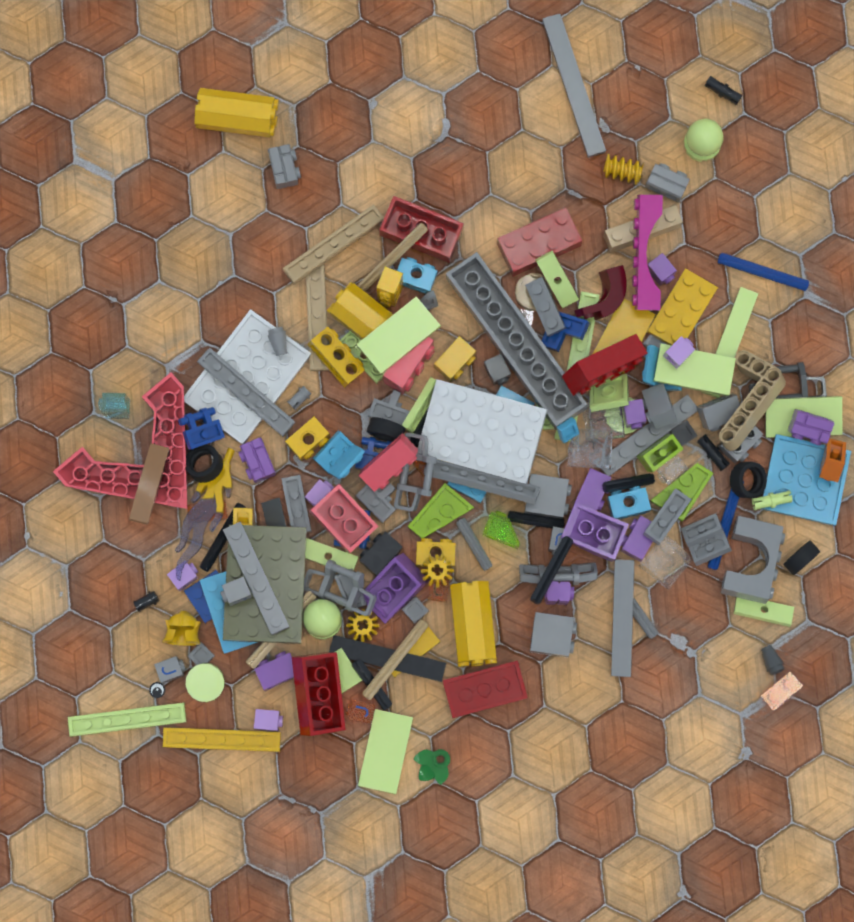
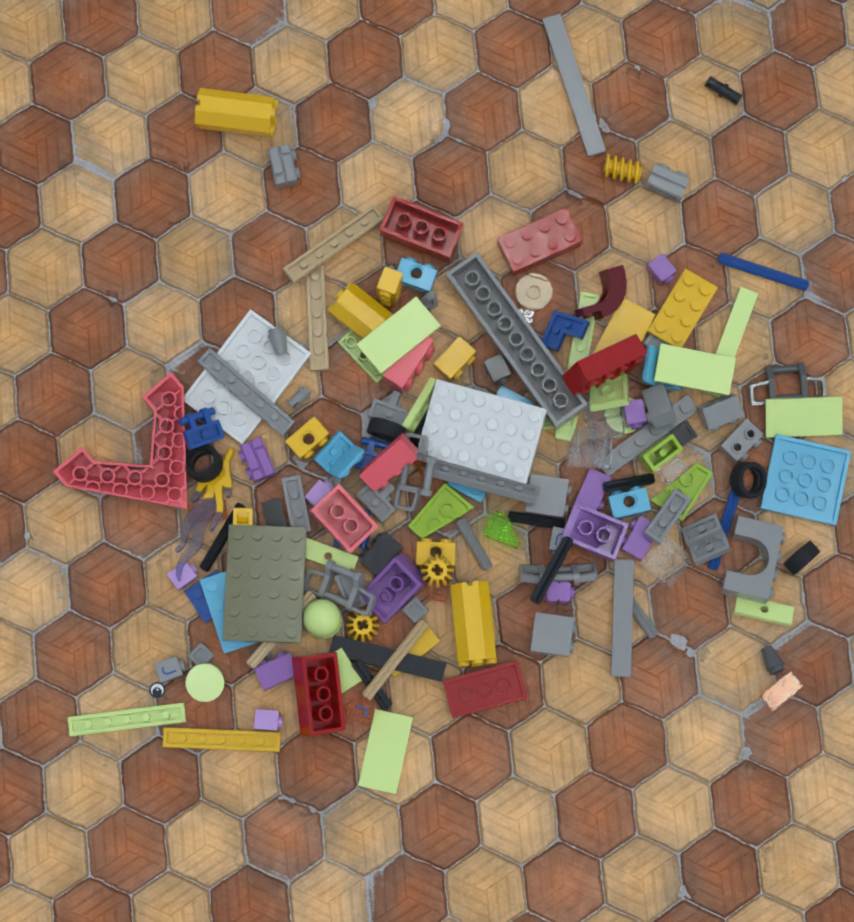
(114, 405): clear light blue brick -> none
(146, 601): black pin -> none
(149, 484): medium nougat slope -> none
(182, 630): yellow helmet -> none
(235, 591): light grey brick -> none
(256, 578): light grey plate -> none
(335, 366): yellow brick -> none
(392, 257): tan axle -> none
(430, 767): green plate -> none
(545, 306): light grey plate -> none
(562, 288): yellowish green tile -> none
(568, 430): medium azure tile -> none
(622, 235): tan brick -> none
(649, 210): dark pink arch -> none
(679, 351): lavender brick -> none
(703, 140): yellowish green tile -> none
(713, 452): black pin -> none
(753, 399): tan beam -> none
(772, 500): yellowish green pin -> none
(810, 426): medium lavender brick -> none
(833, 460): orange slope -> none

